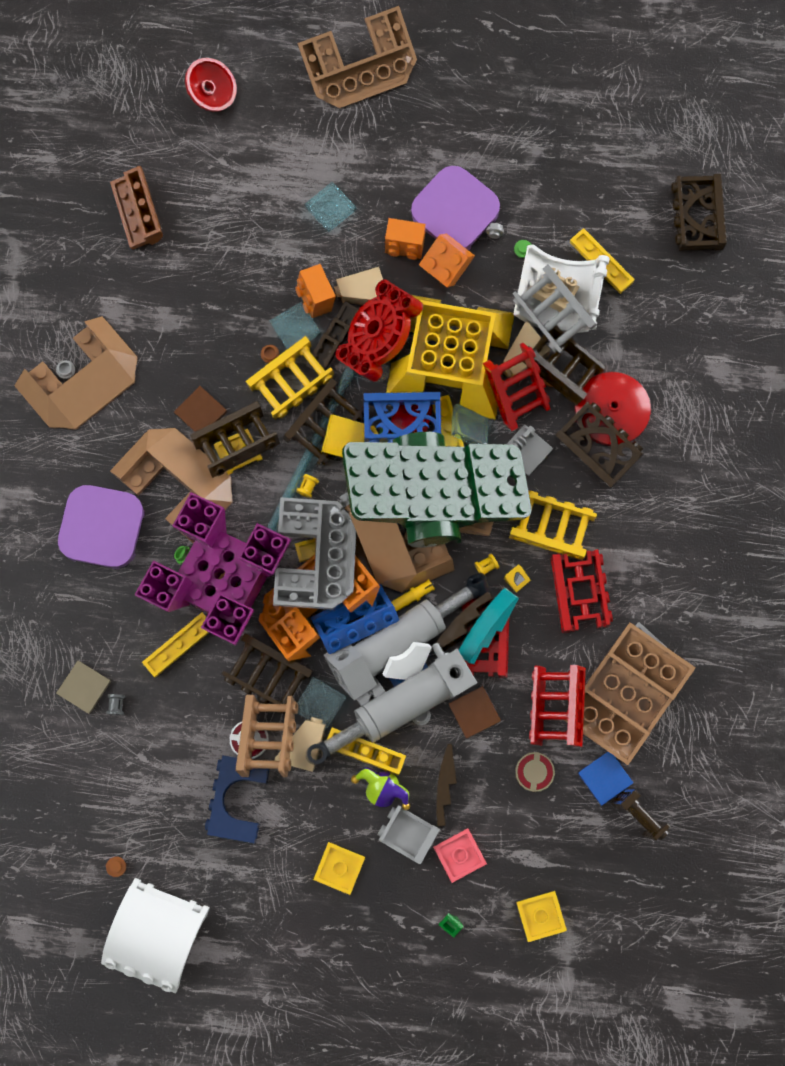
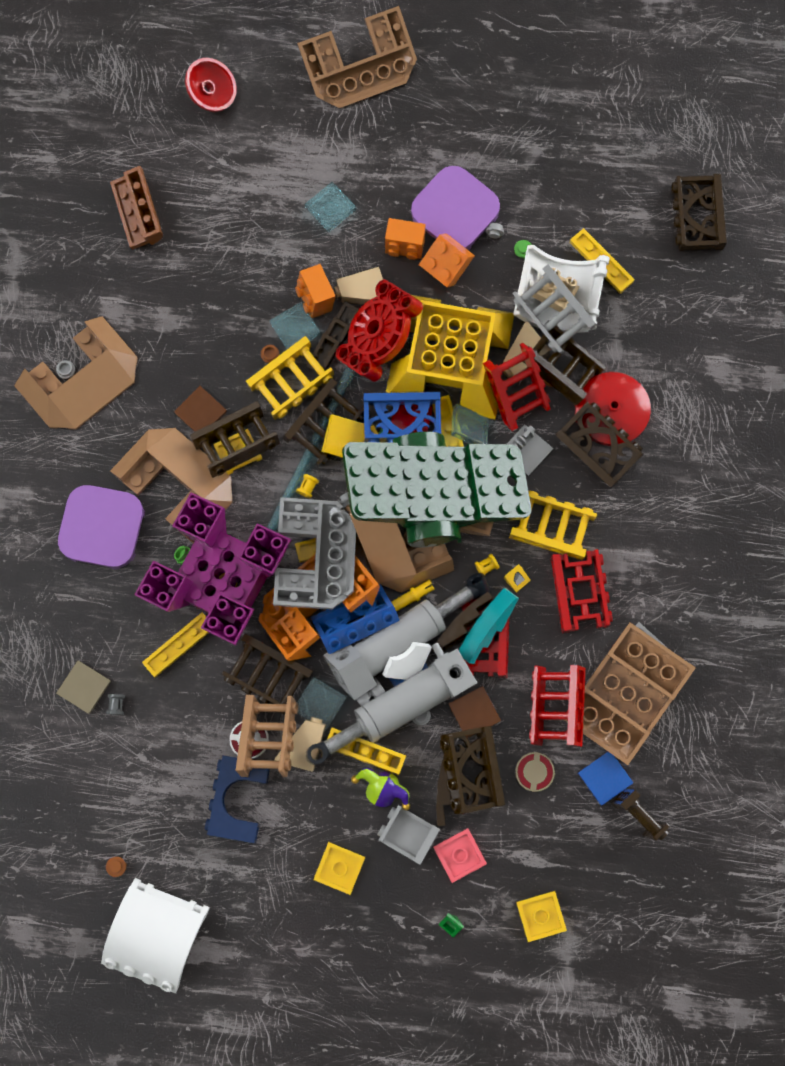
(454, 766): none -> dark brown fence

